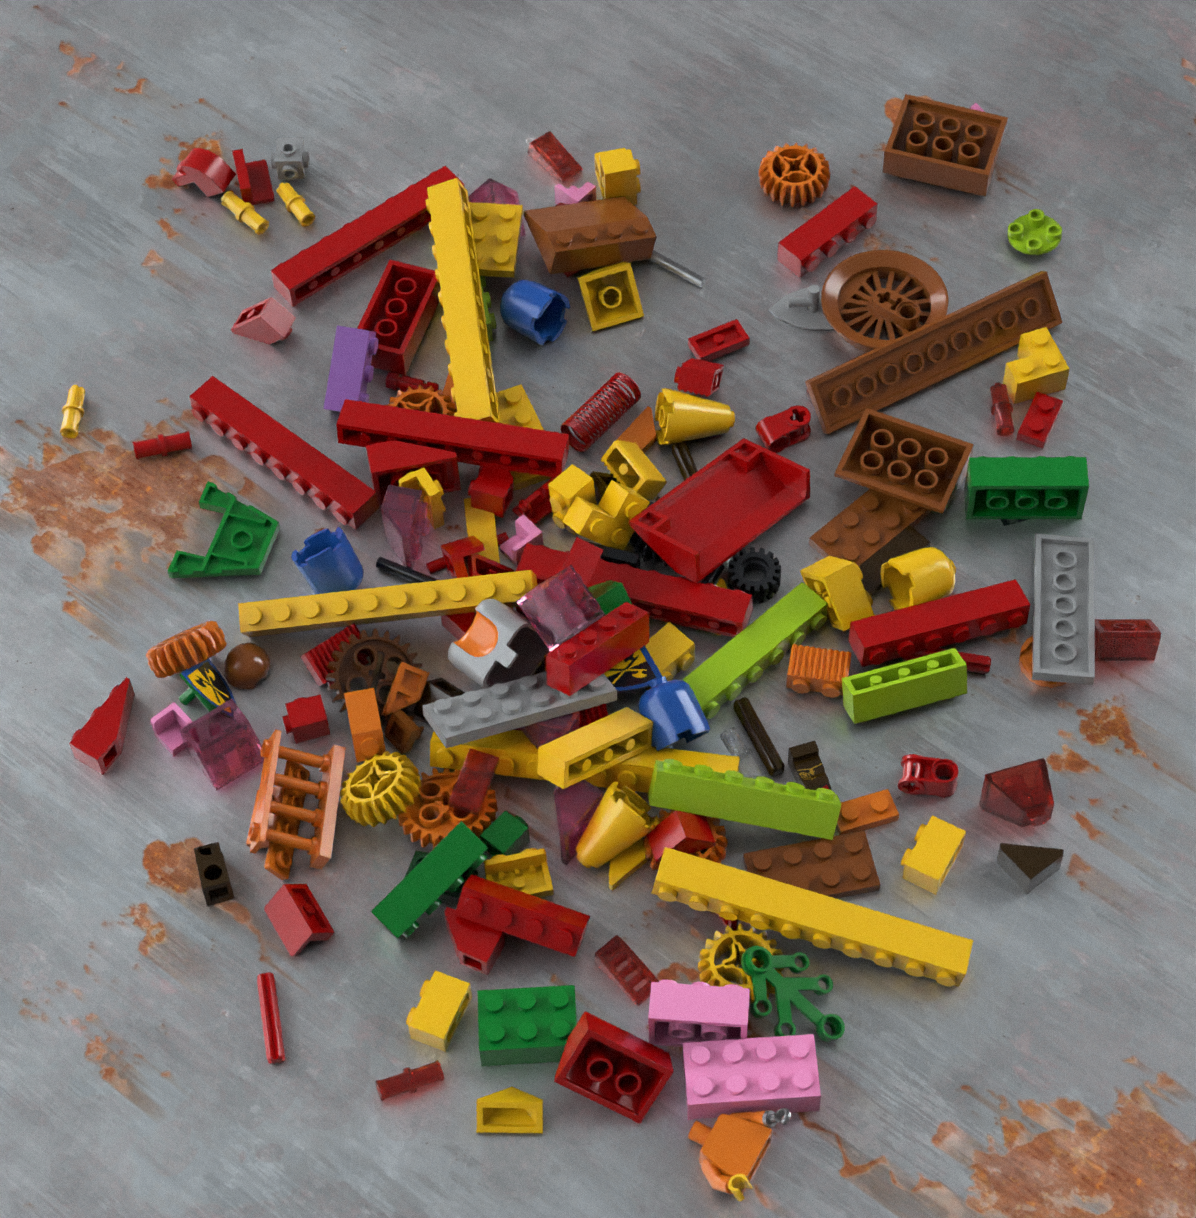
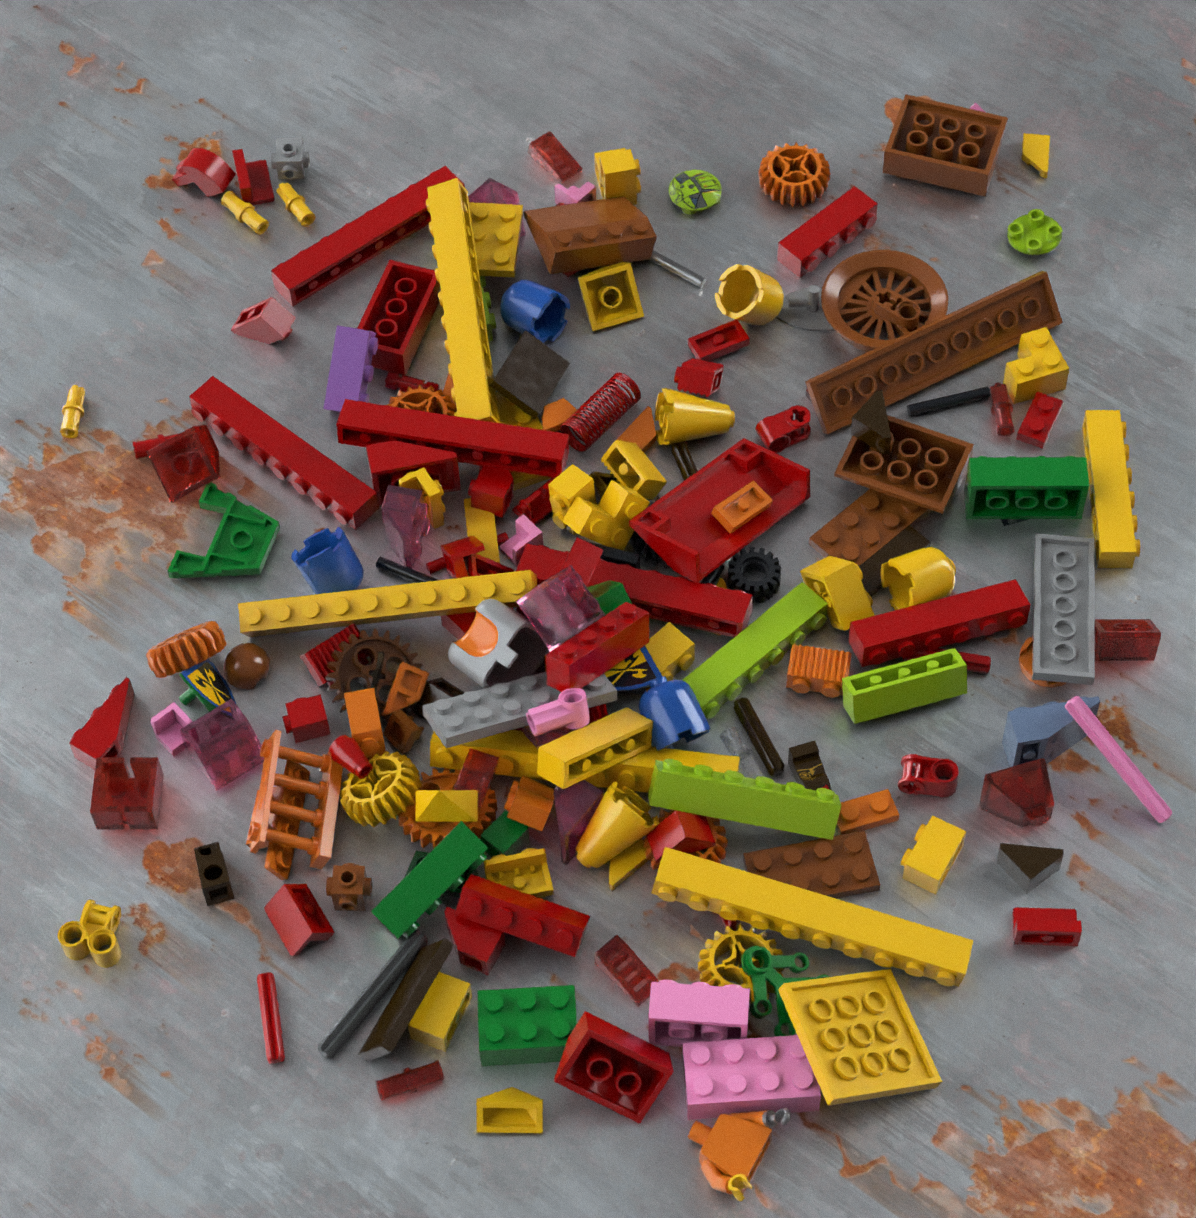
(96, 930): none -> yellow piece
(124, 799): none -> clear red piece
(186, 462): none -> clear red slope
(349, 887): none -> dark orange brick
(350, 756): none -> red cone
(372, 994): none -> dark grey axle
(406, 1000): none -> dark brown tile
(446, 805): none -> yellow slope
(529, 374): none -> dark brown tile
(529, 802): none -> orange brick
(555, 414): none -> orange tile
(567, 711): none -> bright pink piece
(695, 191): none -> lime dish
(742, 506): none -> orange plate
(749, 295): none -> yellow cylinder
(859, 1036): none -> yellow plate
(872, 424): none -> dark brown slope
(948, 401): none -> black bar
(1036, 152): none -> yellow tile
(1042, 731): none -> sand blue slope
(1046, 926): none -> red panel
(1109, 489): none -> yellow brick
(1118, 759): none -> bright pink axle

